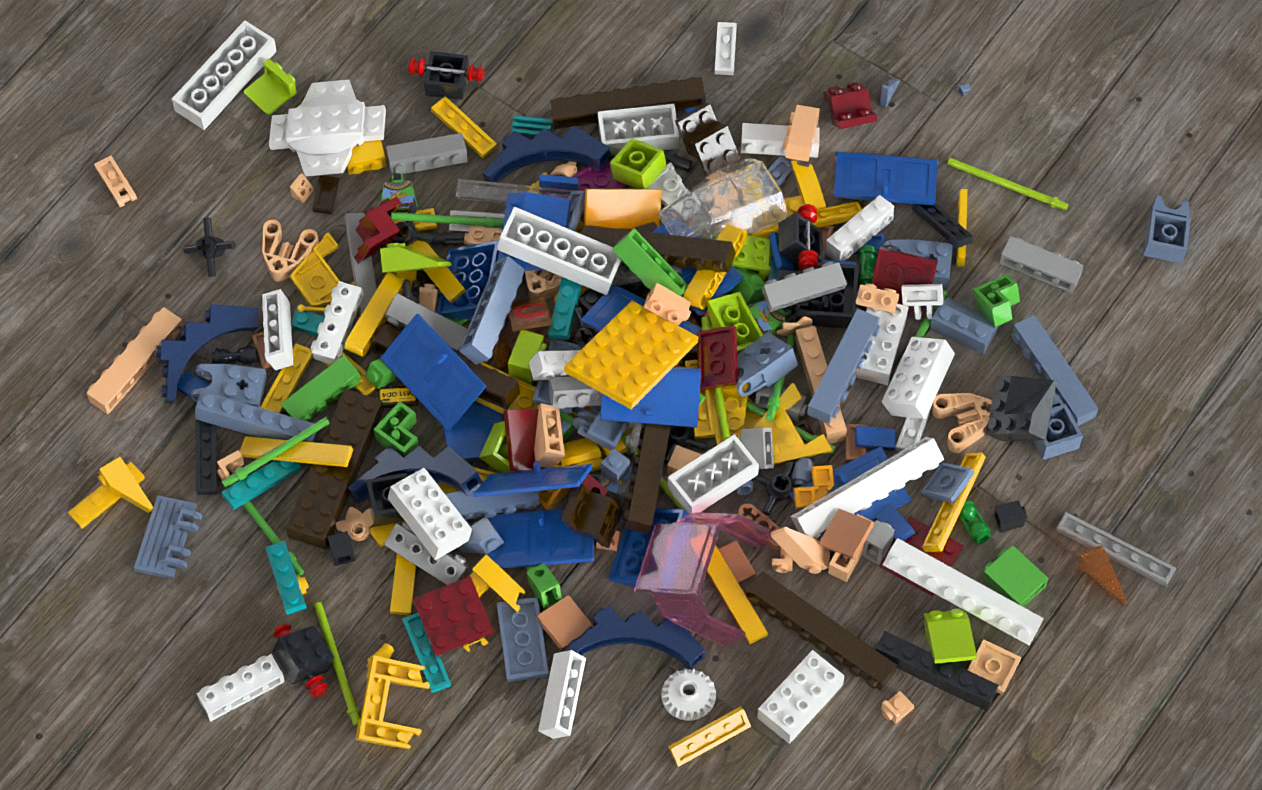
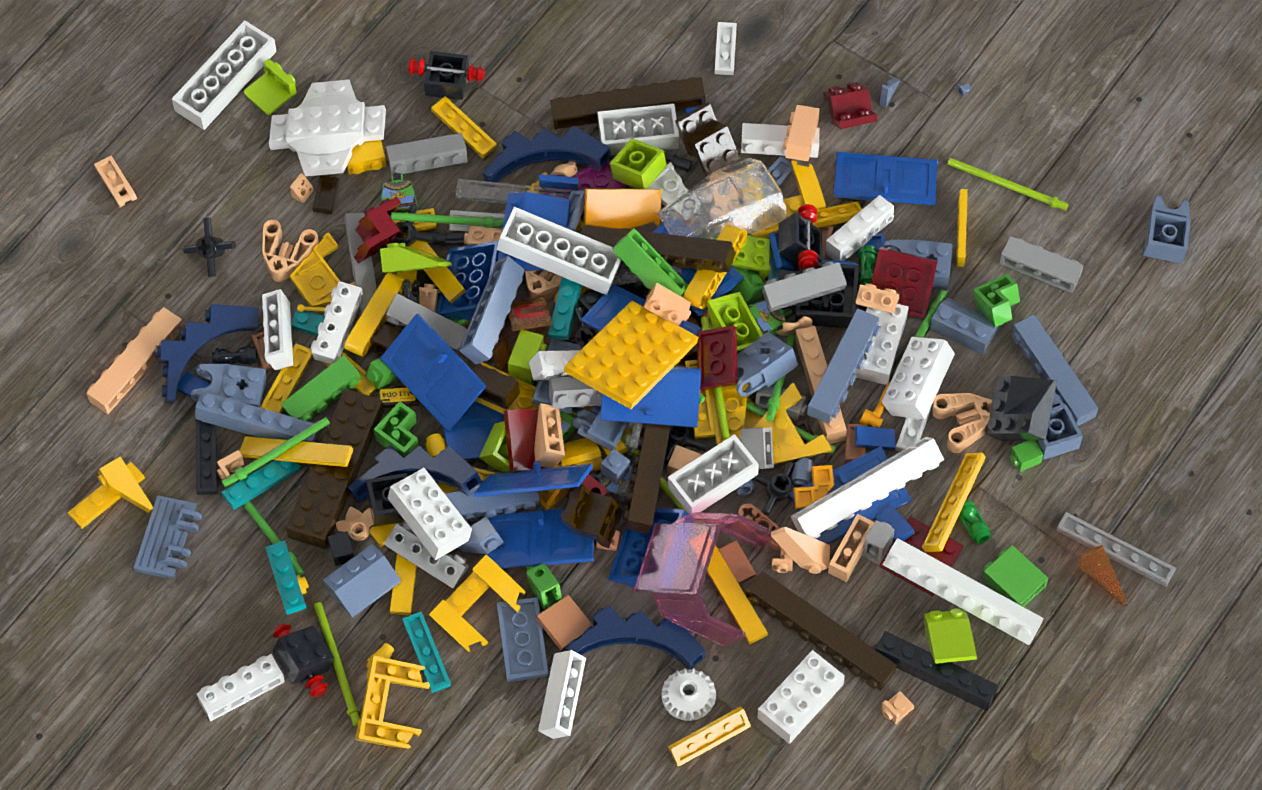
(361, 580): none -> sand blue slope
(435, 444): none -> yellow brick
(453, 616): dark red plate -> none
(531, 124): teal tile -> none
(846, 534): nougat tile -> none
(873, 418): none -> light orange brick
(922, 295): white hinge -> none
(944, 224): black plate -> none
(947, 482): sand blue tile -> none
(995, 664): light nougat plate -> none
(1010, 516): black brick -> none
(1026, 455): none -> bright green brick

